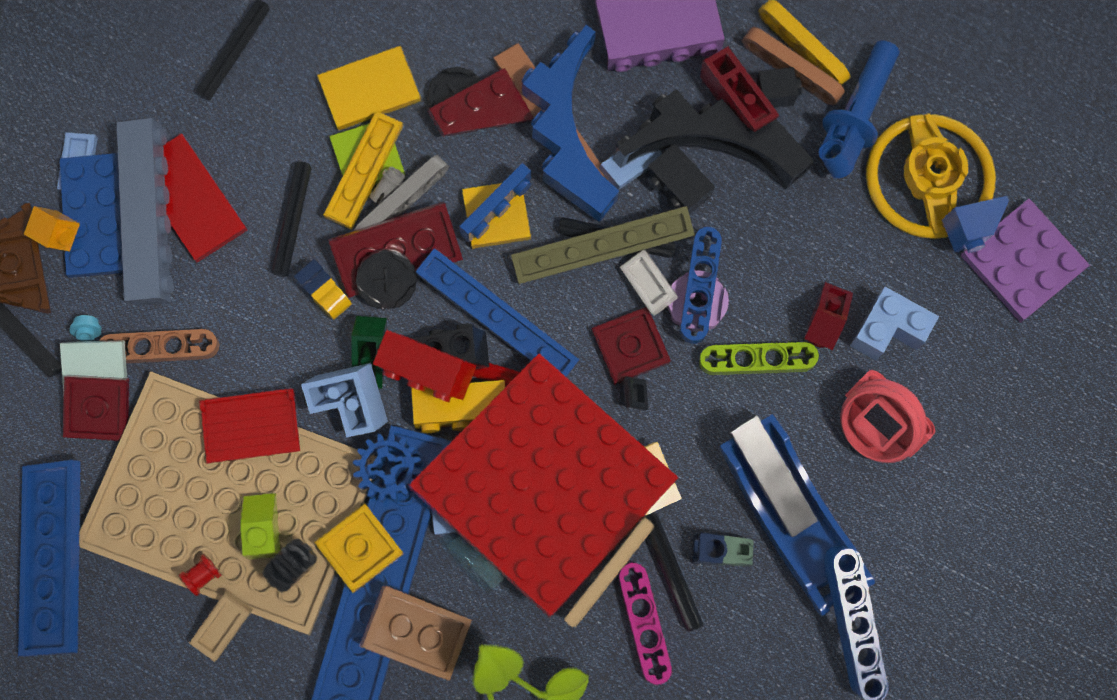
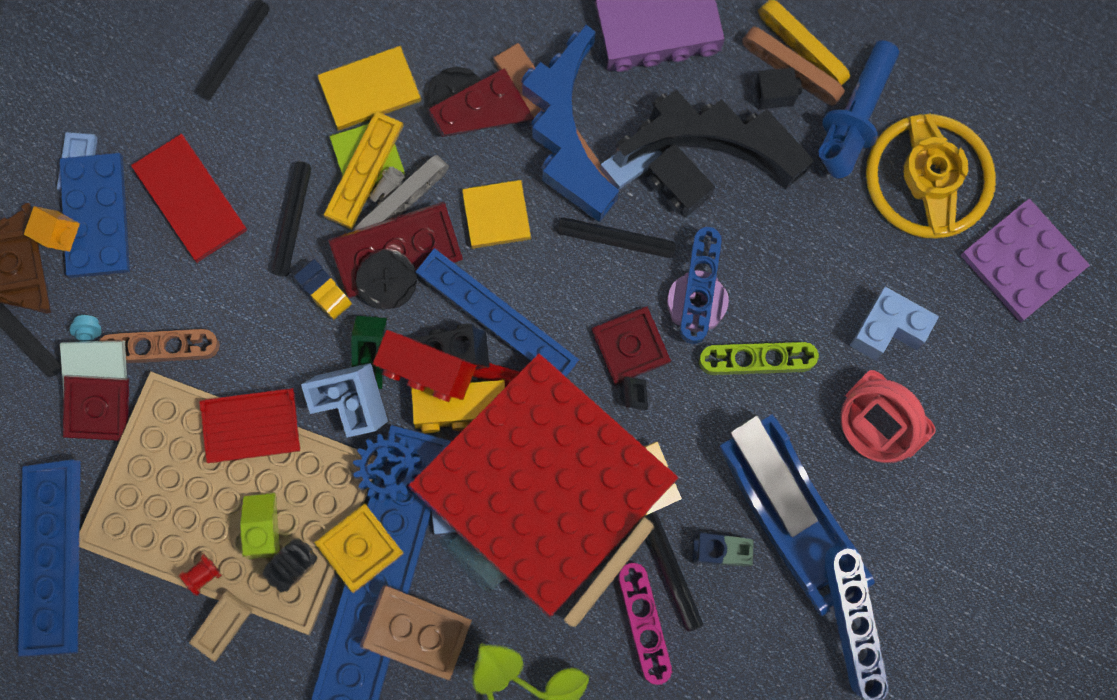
(143, 212): sand blue brick -> none
(496, 204): blue plate -> none
(602, 245): olive plate -> none
(649, 282): white tile -> none
(734, 85): dark red slope -> none
(829, 316): dark red slope -> none
(974, 223): blue slope -> none

